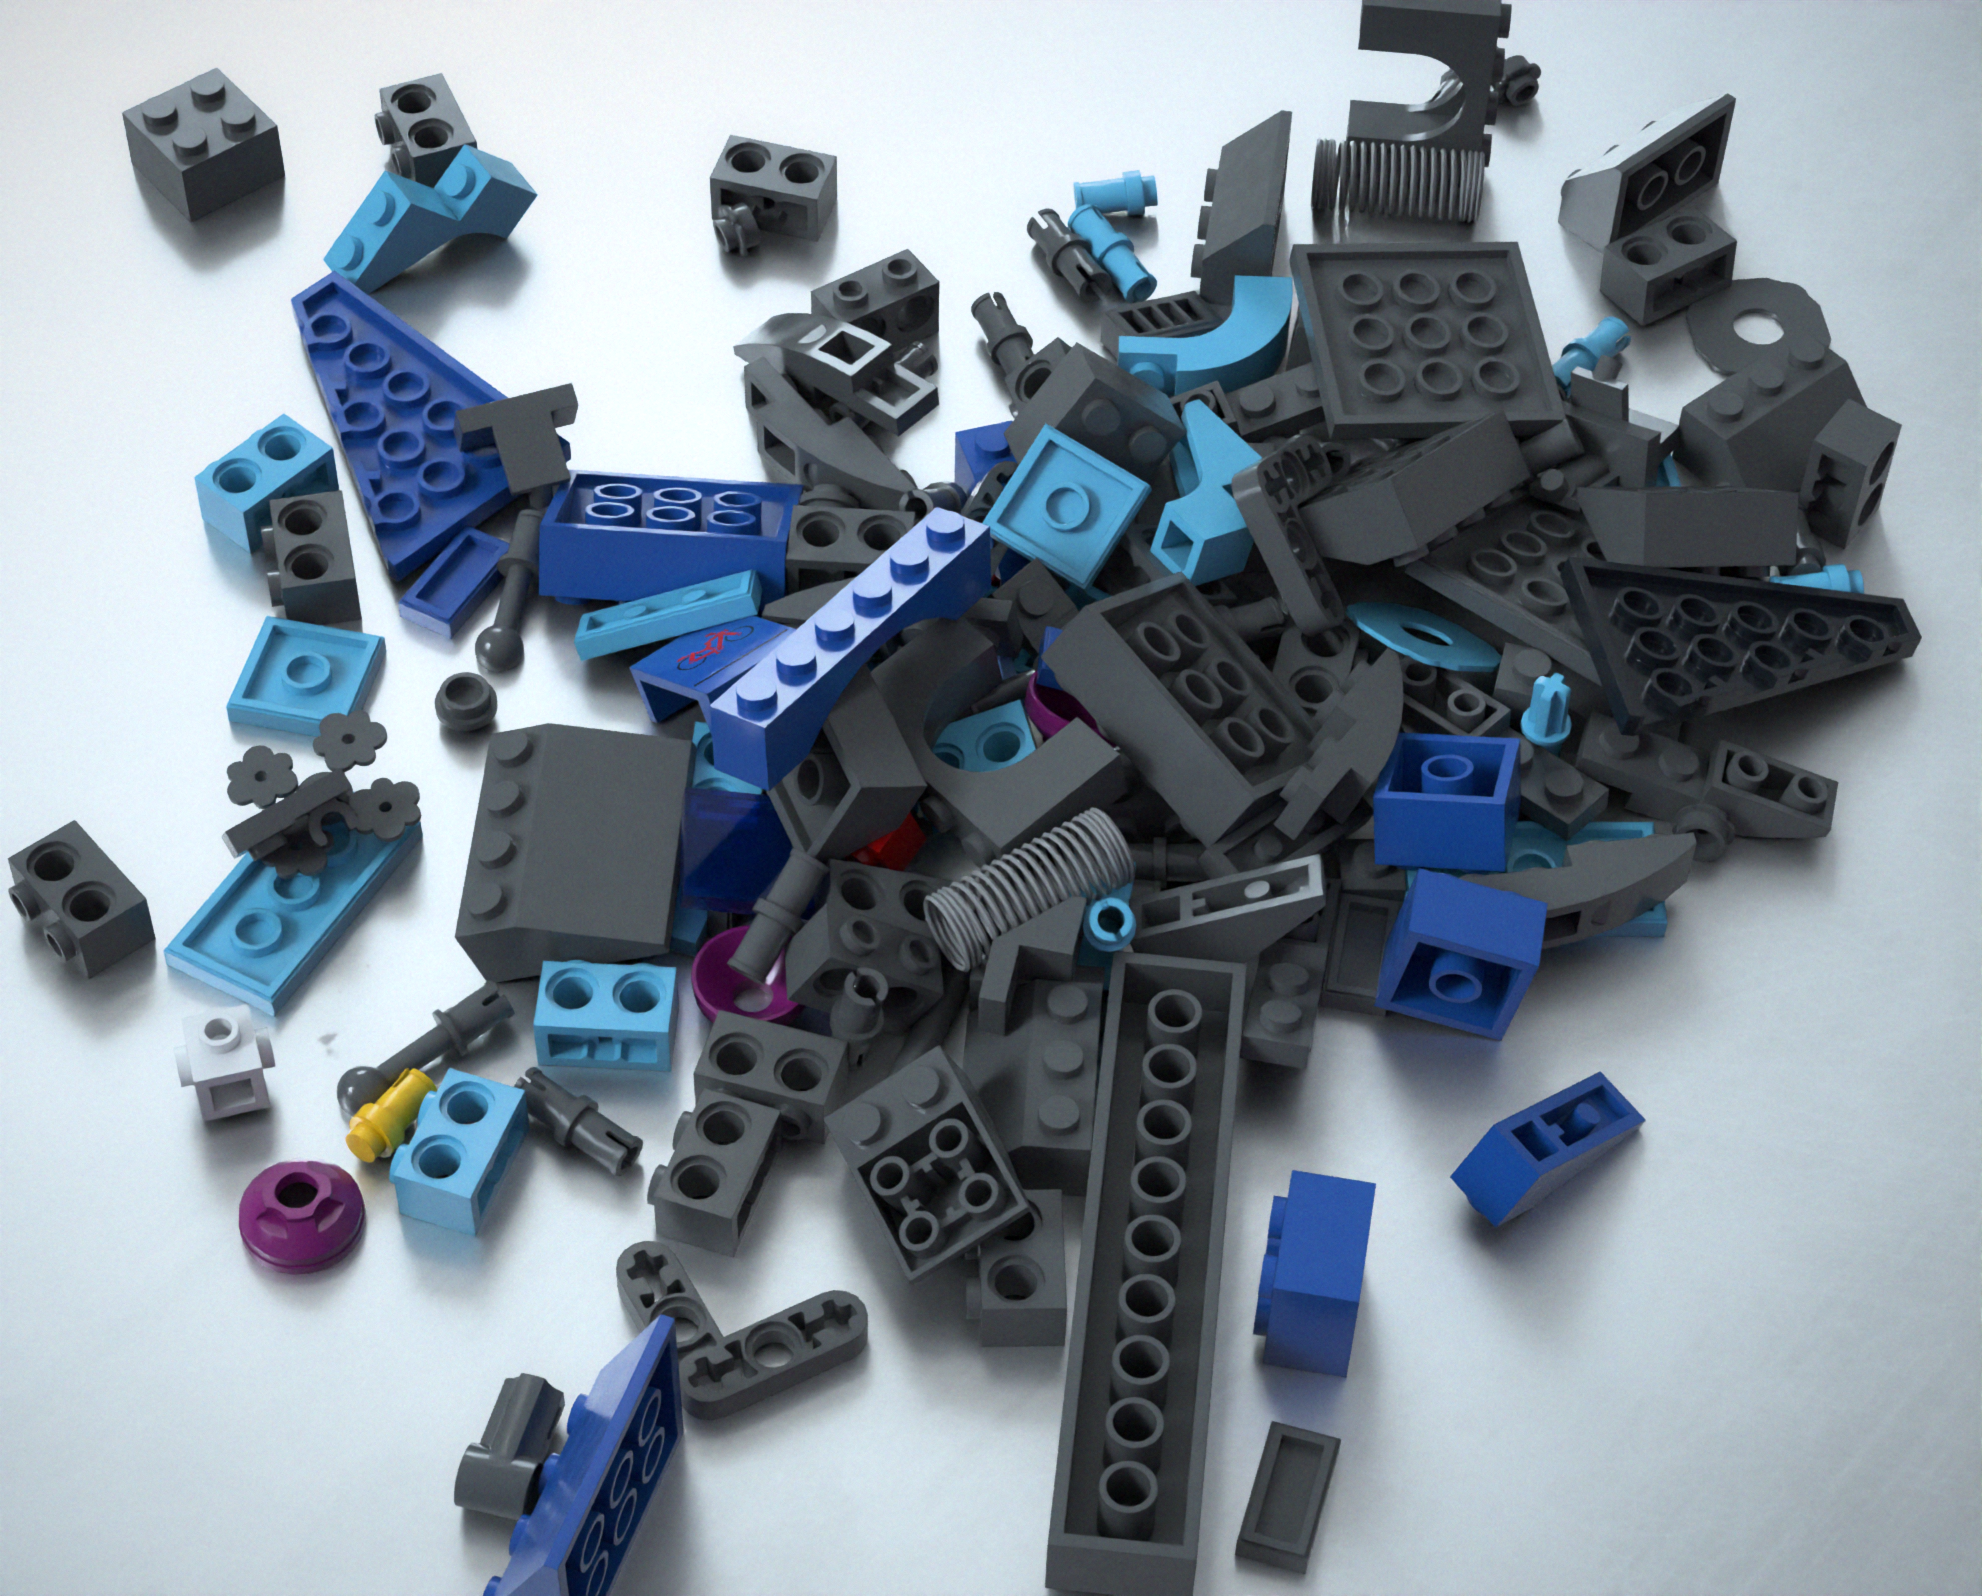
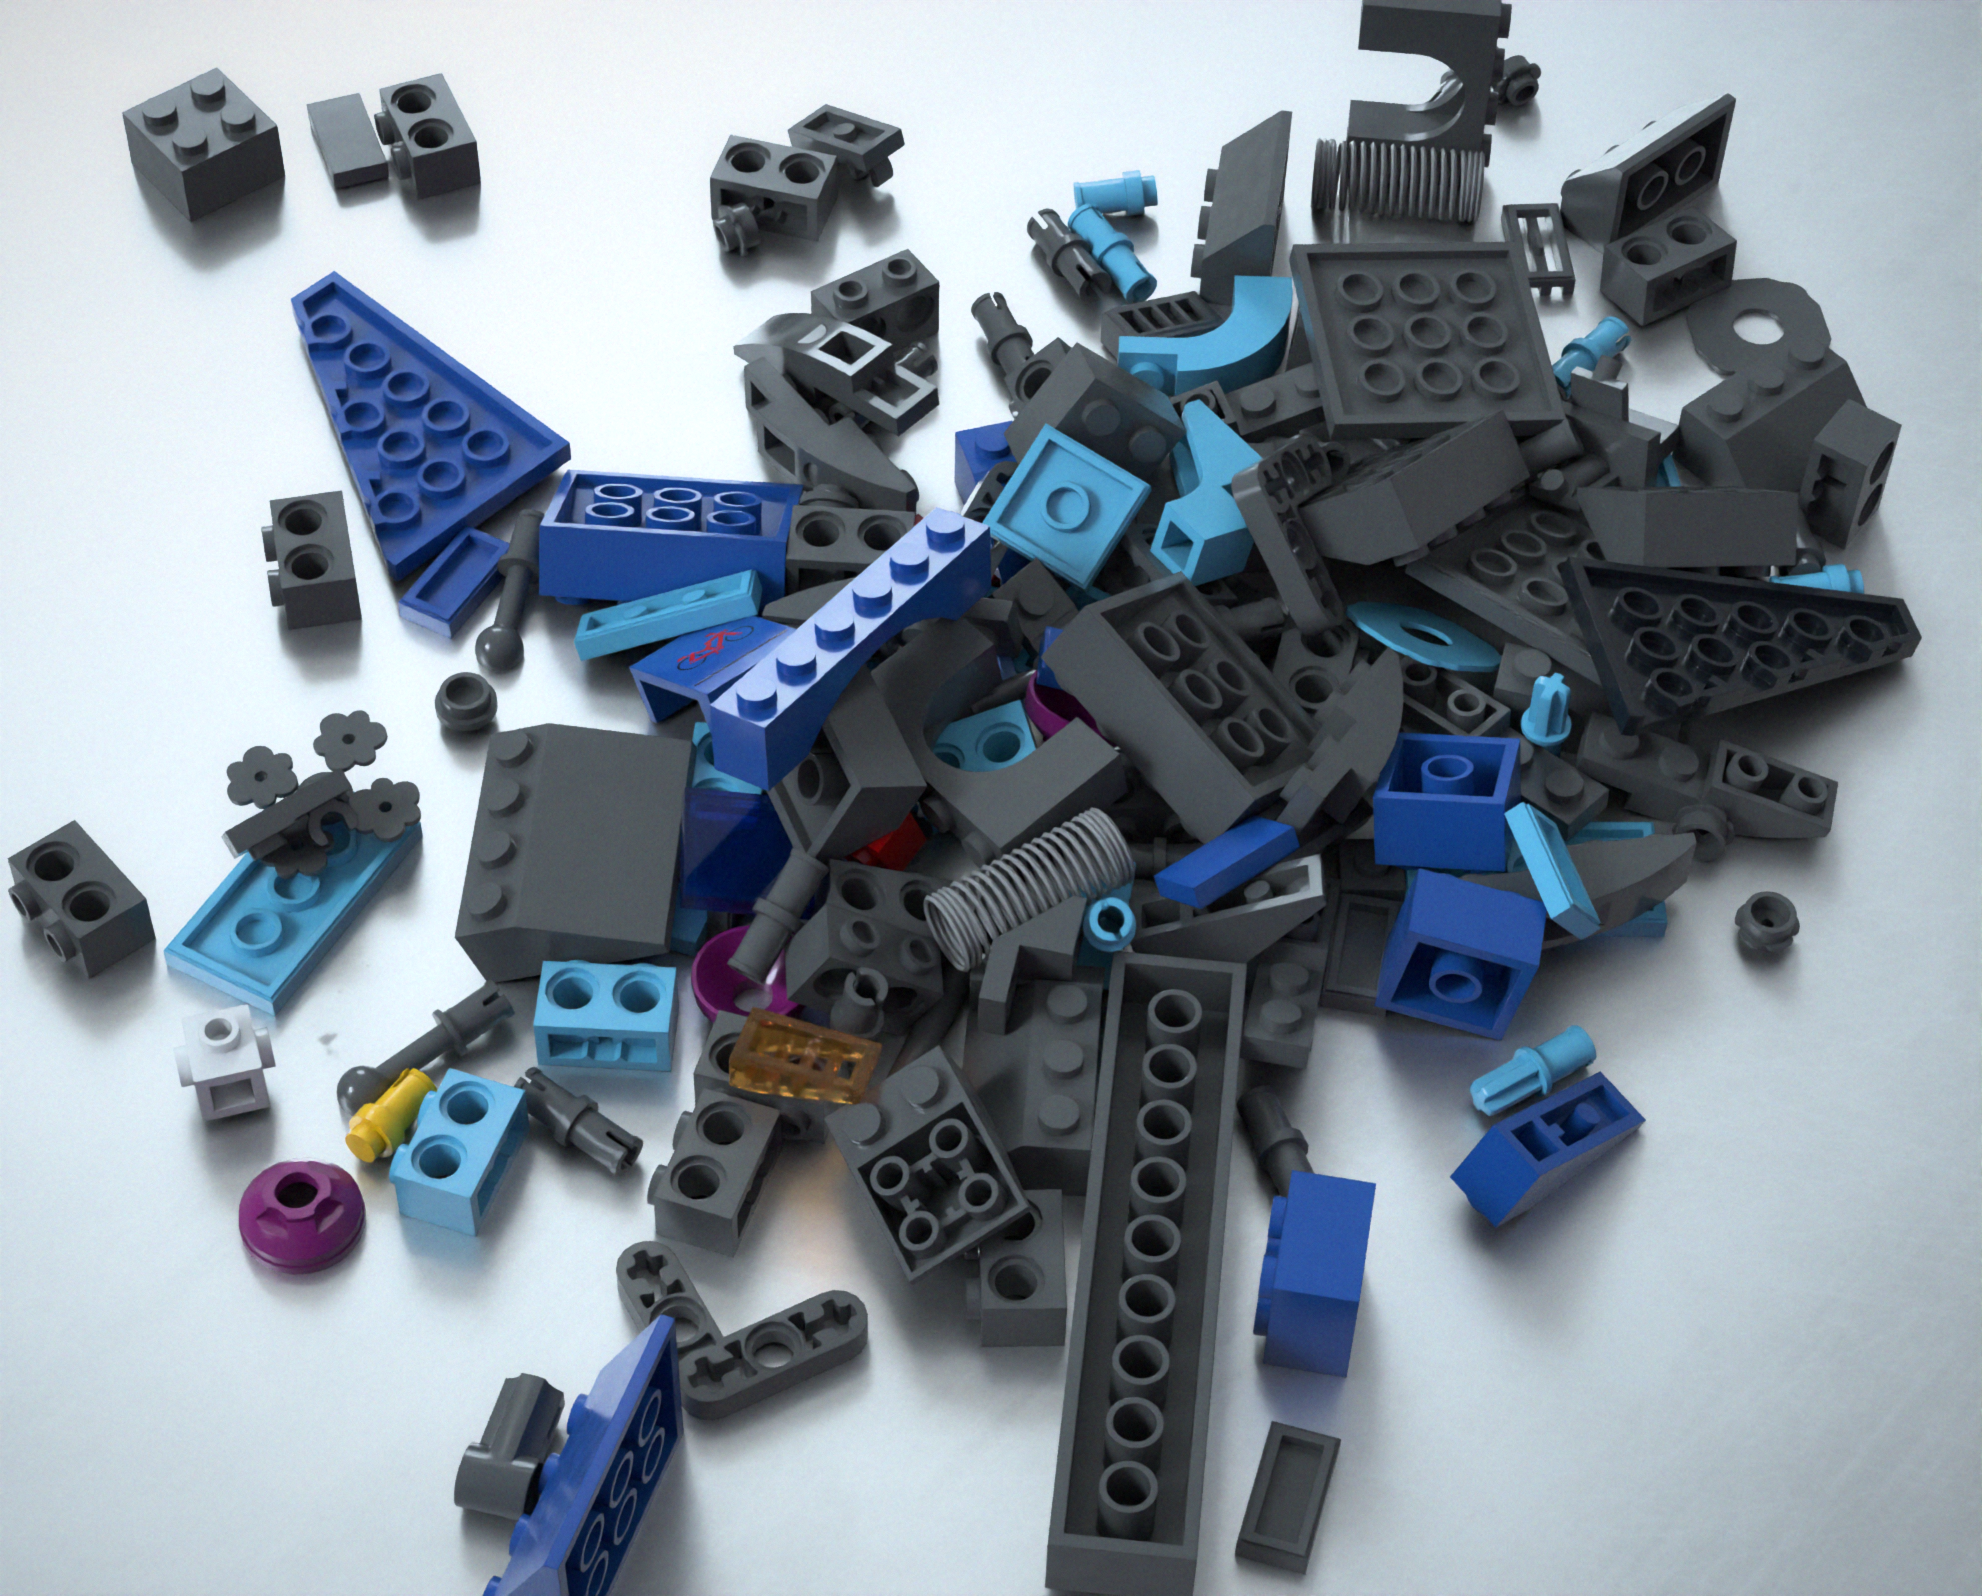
(269, 465): medium azure brick -> none
(304, 674): medium azure tile -> none
(347, 140): none -> tile
(409, 220): medium azure arch -> none
(524, 438): dark grey piece -> none
(786, 1036): none -> clear orange slope
(853, 138): none -> dark grey plate
(941, 494): dark grey animal -> none
(1227, 861): none -> blue tile
(1277, 1144): none -> dark grey pin
(1533, 1071): none -> medium azure axle
(1541, 277): none -> dark grey tile
(1553, 870): none -> medium azure tile
(1772, 911): none -> dark grey plate

